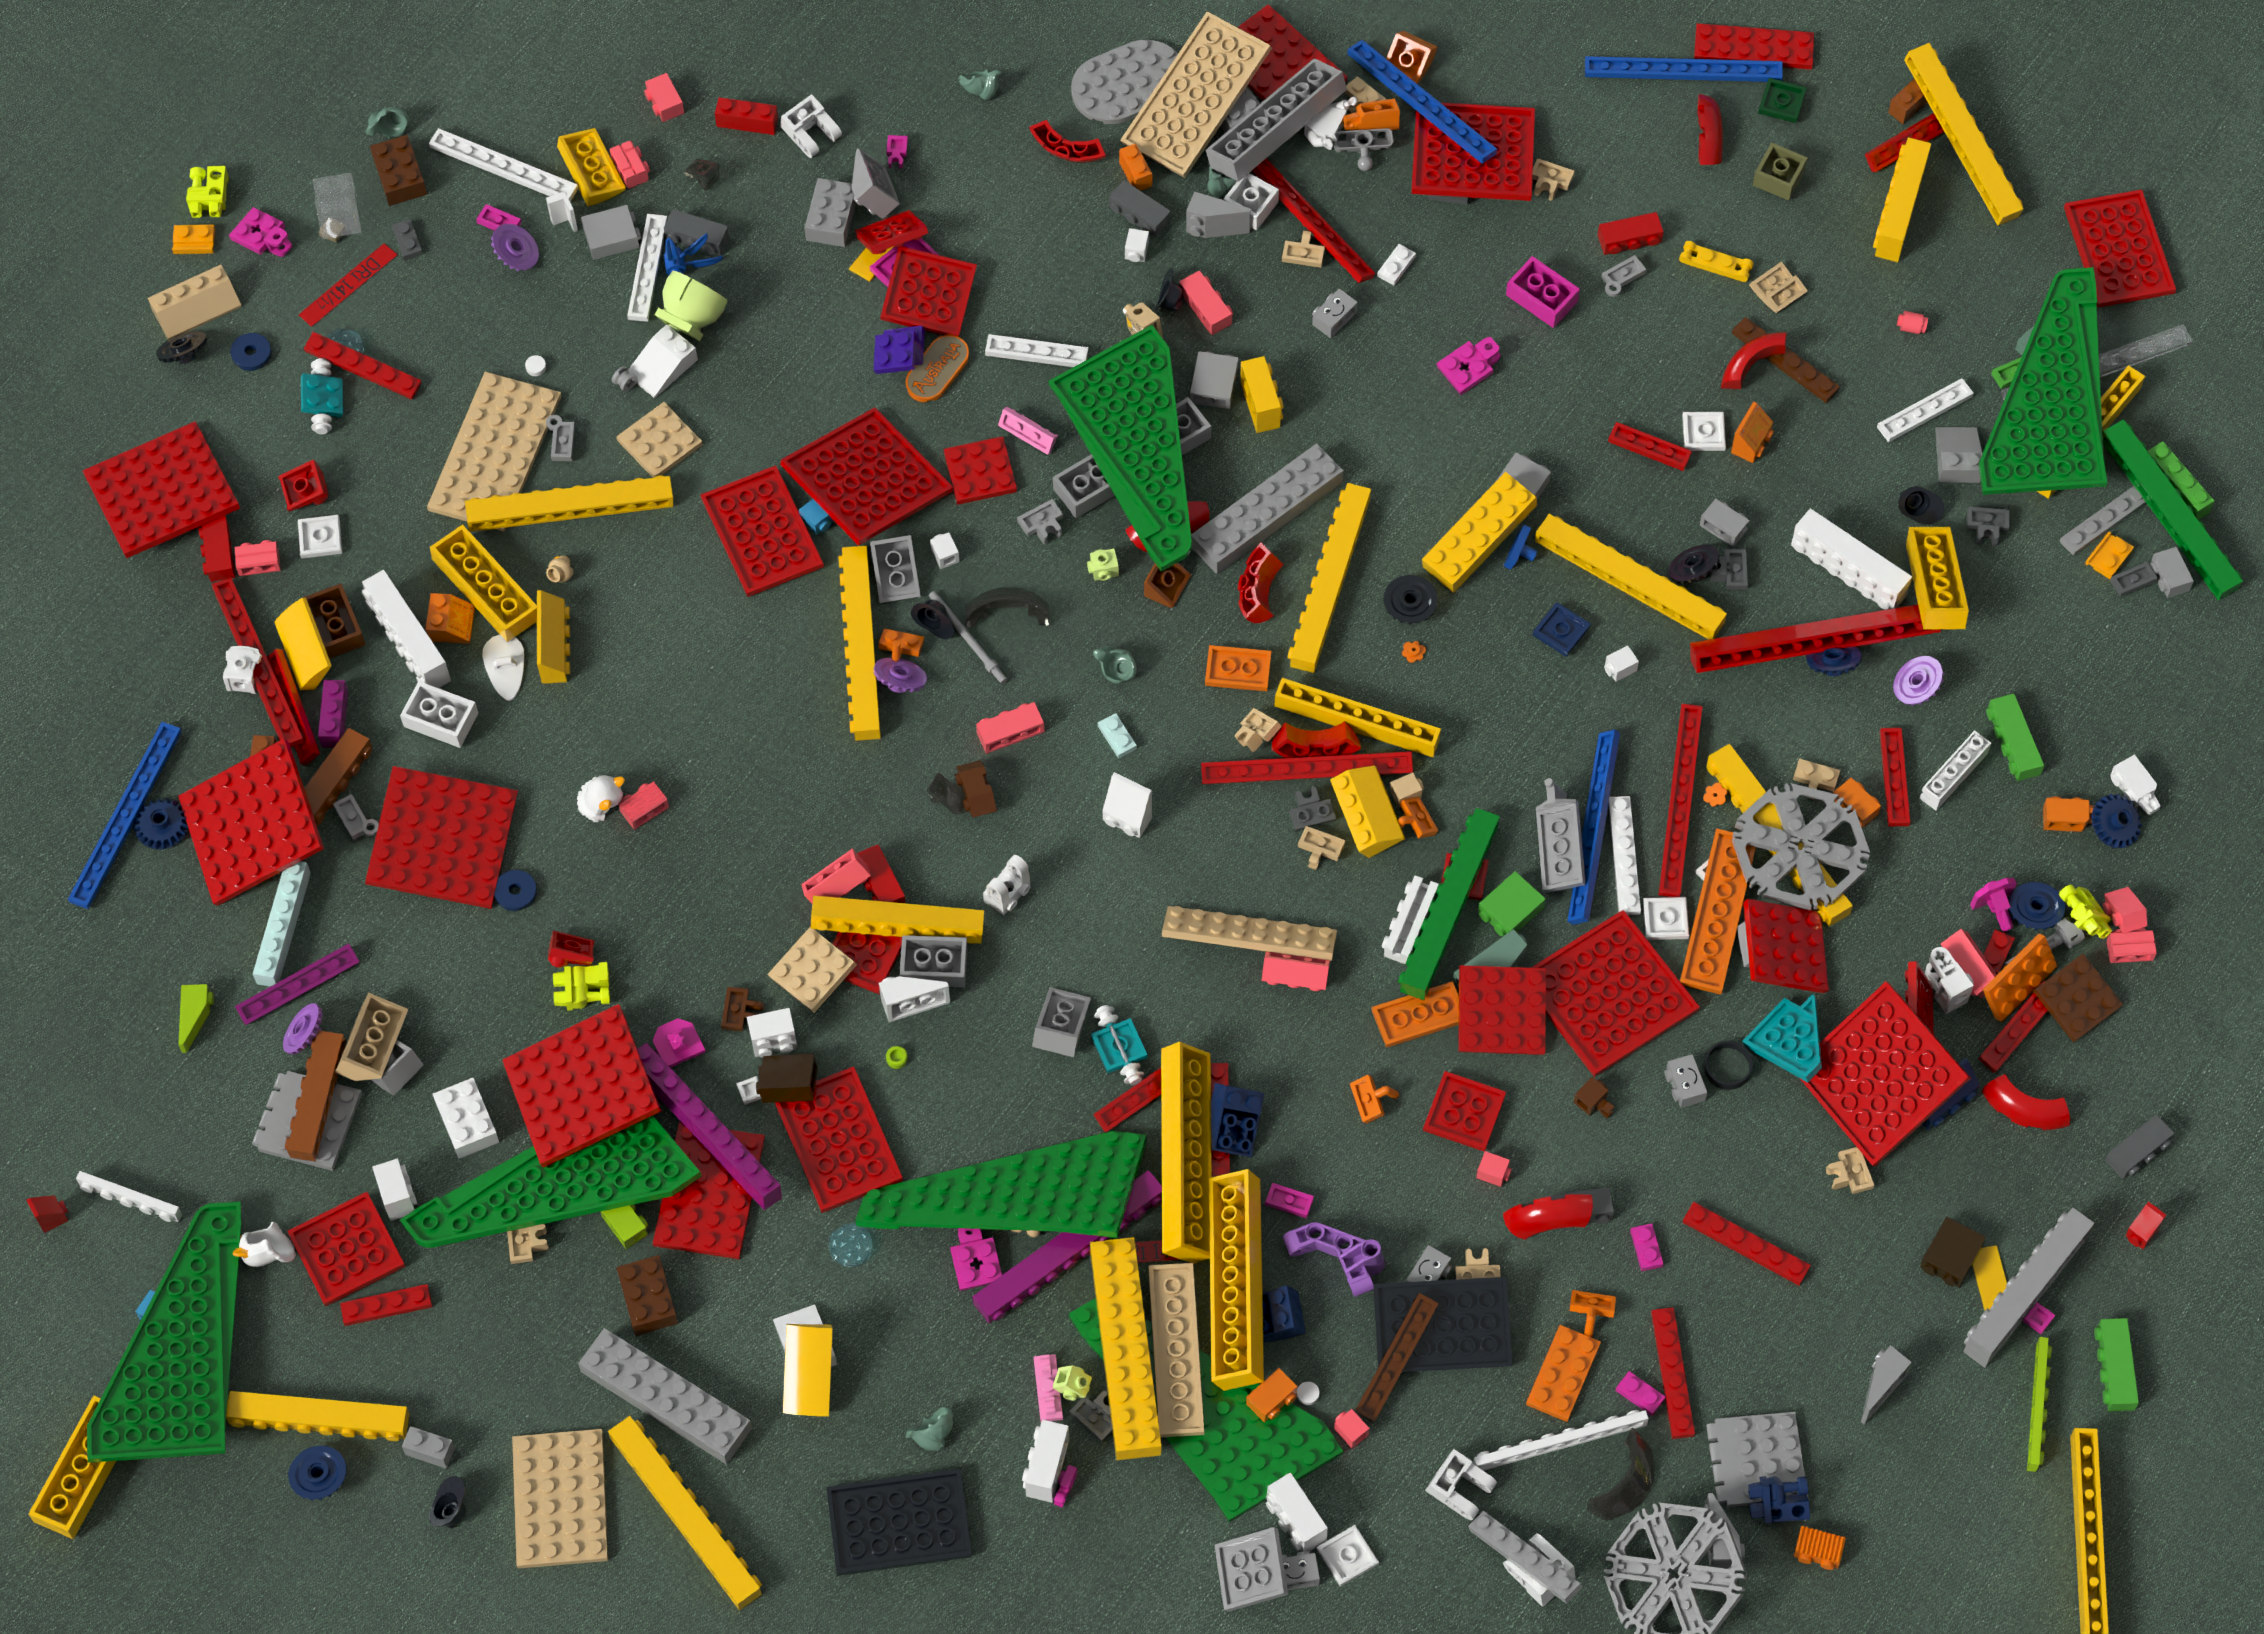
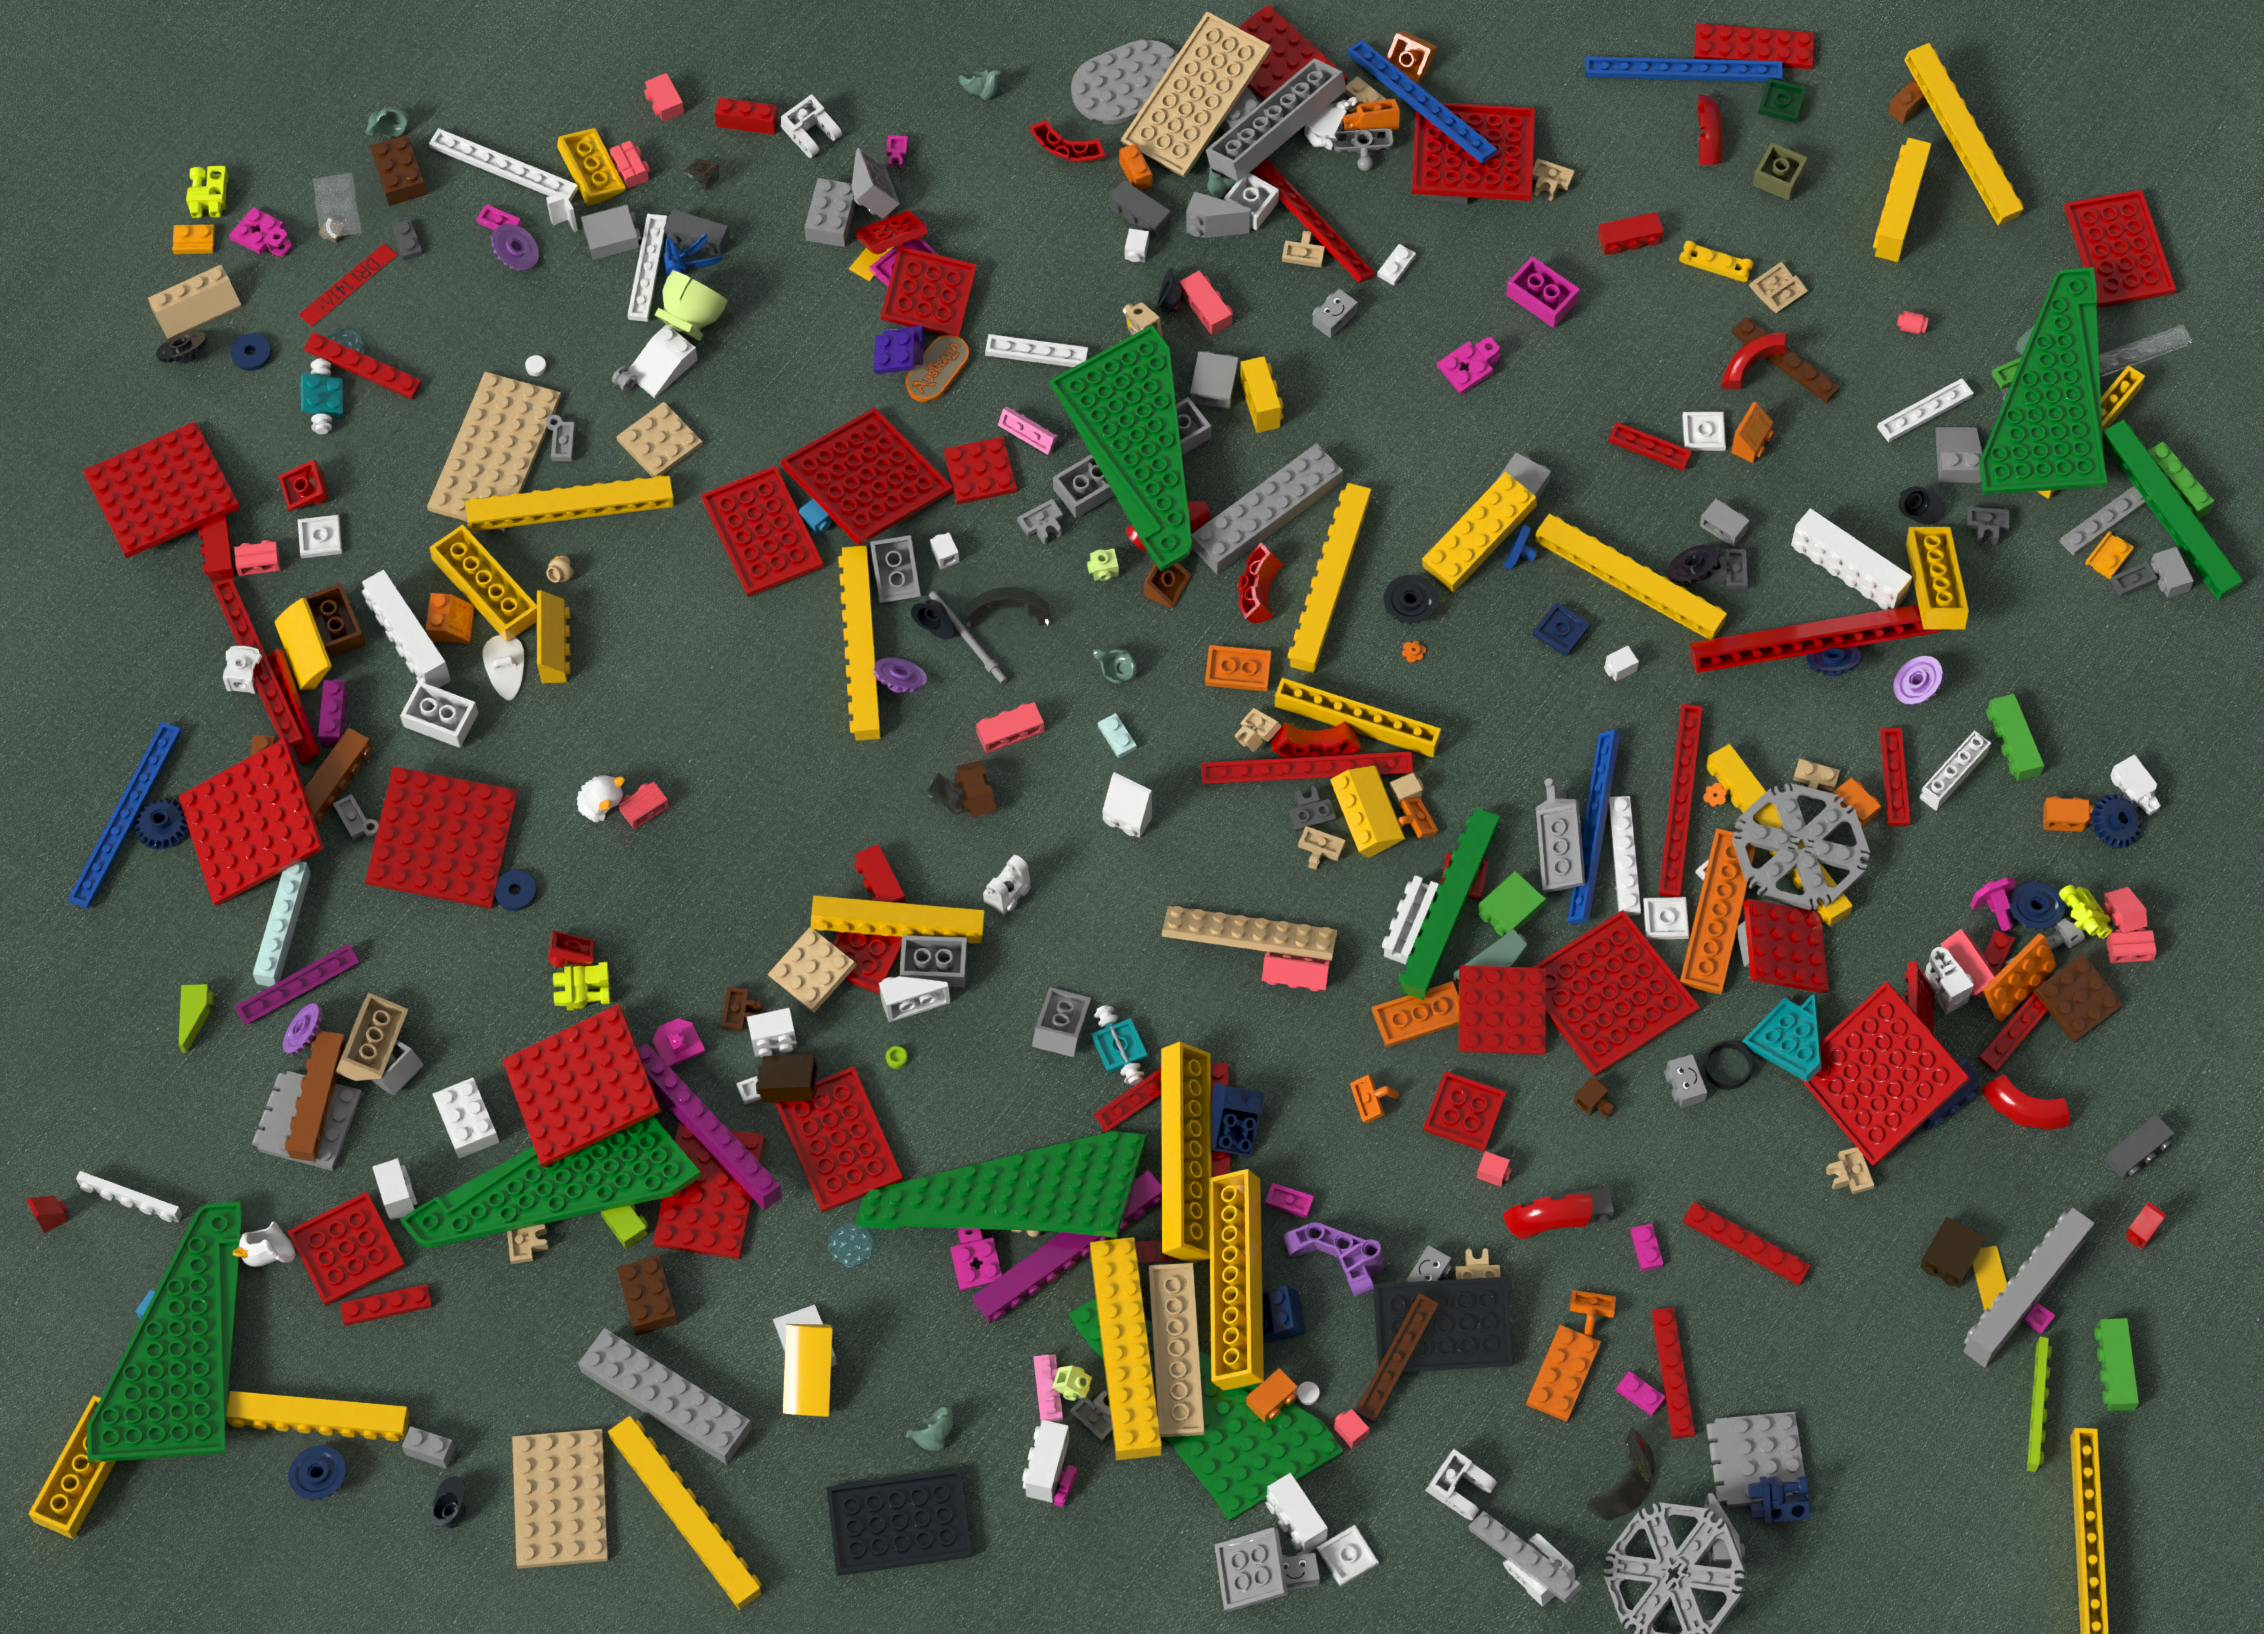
(838, 877): coral brick -> none
(900, 643): orange plate -> none
(1568, 1438): white plate -> none
(1622, 275): light grey hinge -> none
(1819, 1548): orange brick -> none
(1887, 1374): light grey slope -> none
(1889, 150): red plate -> none

